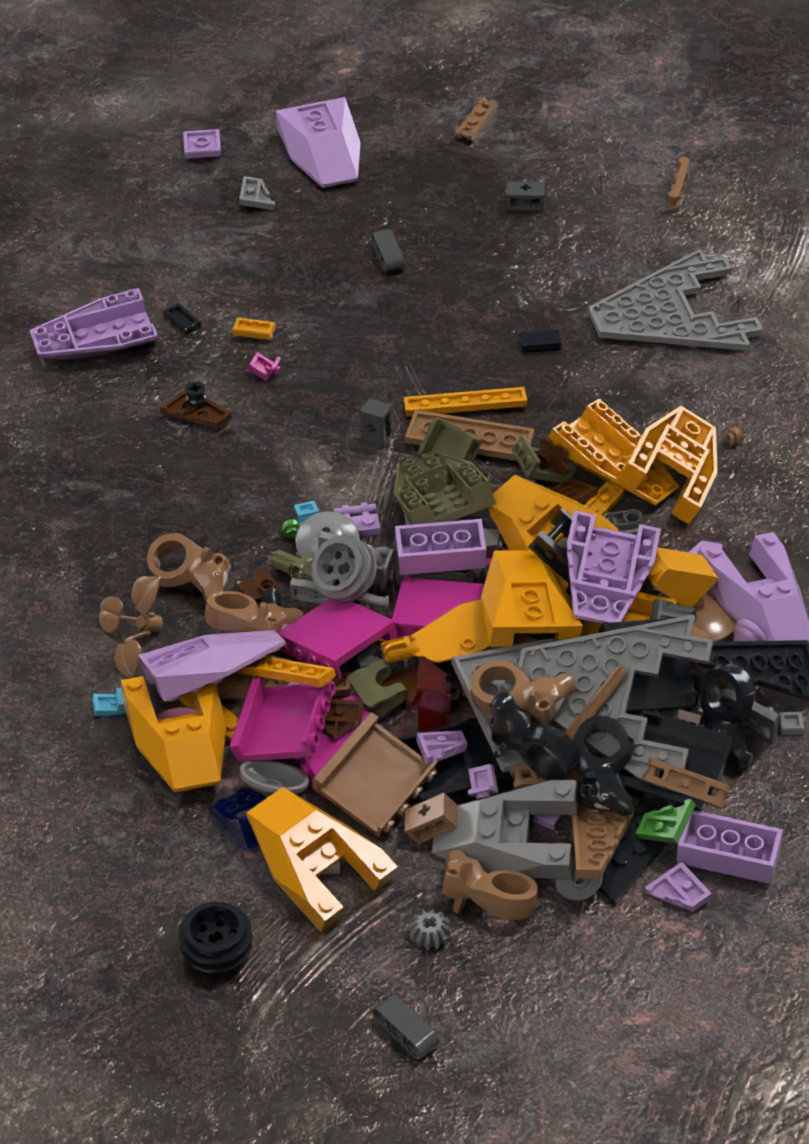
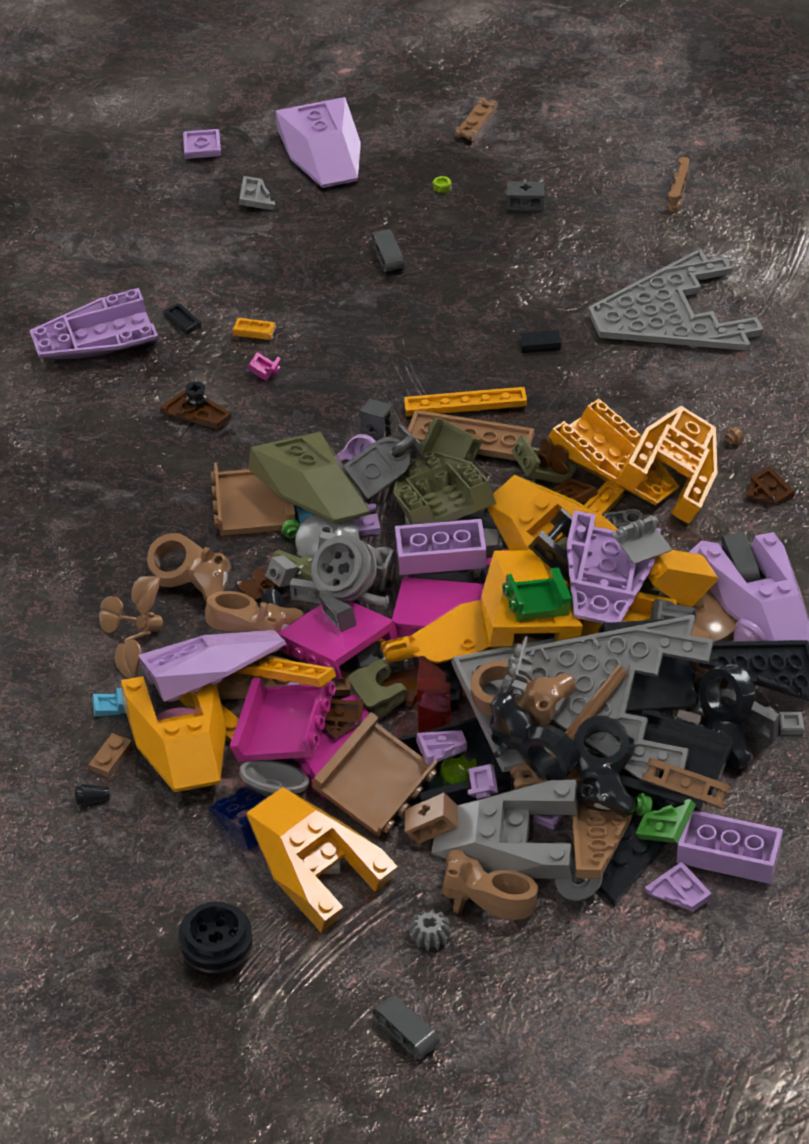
(91, 794): none -> black cone
(110, 755): none -> medium nougat plate
(247, 504): none -> medium nougat panel
(281, 570): none -> light grey plate
(309, 476): none -> olive wedge
(338, 612): none -> dark grey slope
(355, 446): none -> lavender hat
(378, 467): none -> flat silver plate
(442, 184): none -> lime tile
(456, 769): none -> clear neon green hair
(519, 671): none -> light grey hinge
(538, 597): none -> green panel
(641, 540): none -> light grey hinge
(642, 804): none -> bright green plate
(741, 555): none -> dark grey beam
(769, 488): none -> reddish brown slope

